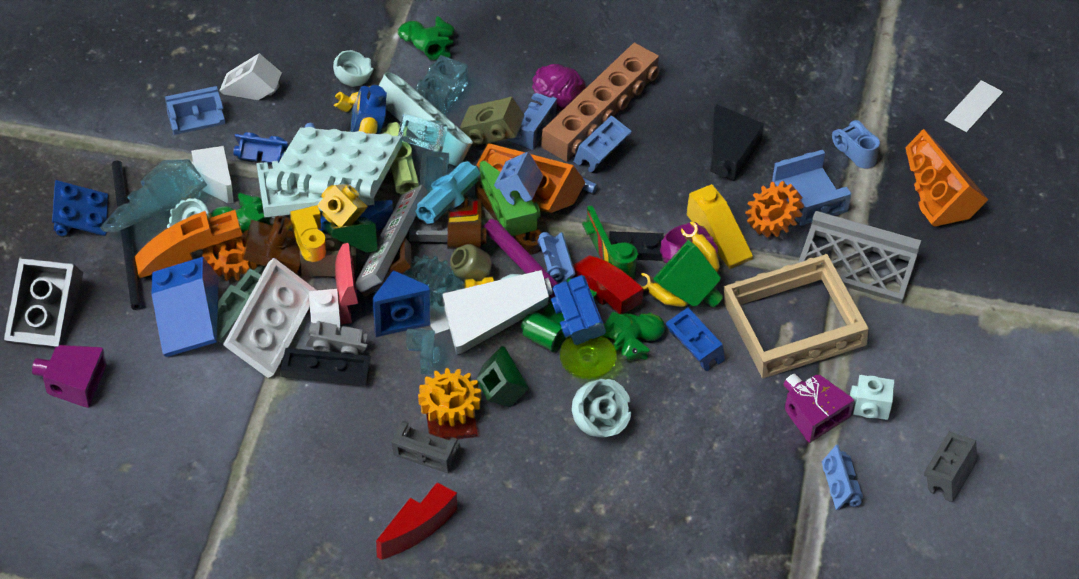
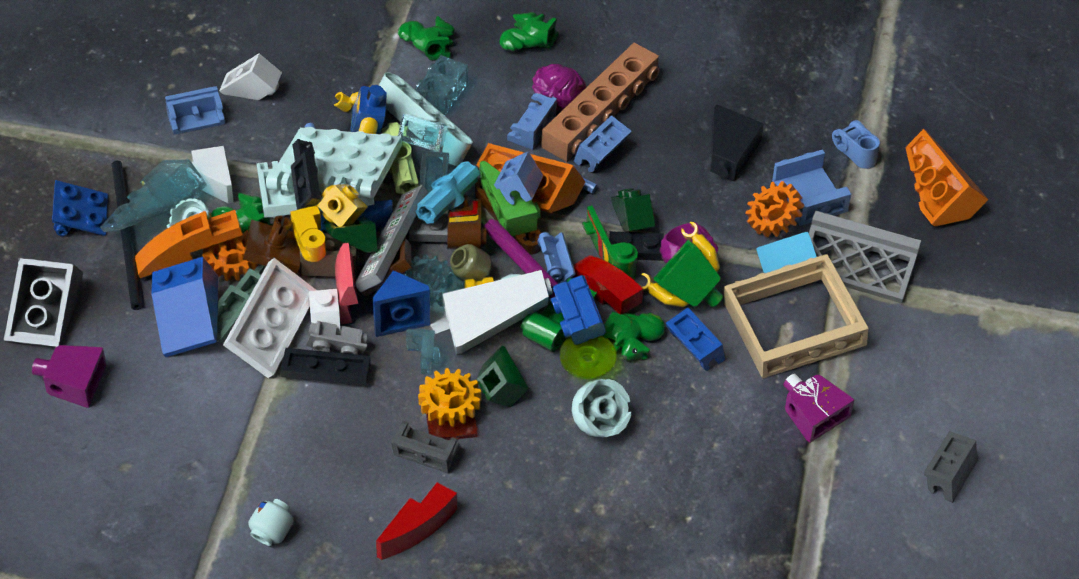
(251, 145): blue hinge -> none
(271, 522): none -> light aqua head
(305, 175): none -> black hinge
(352, 68): light aqua hair -> none
(492, 121): olive brick -> none
(532, 32): none -> green animal
(633, 209): none -> dark green slope
(712, 211): yellow slope -> none
(786, 252): none -> medium azure slope
(838, 472): medium blue hinge -> none
(872, 397): light aqua brick -> none
(973, 106): white sticker -> none

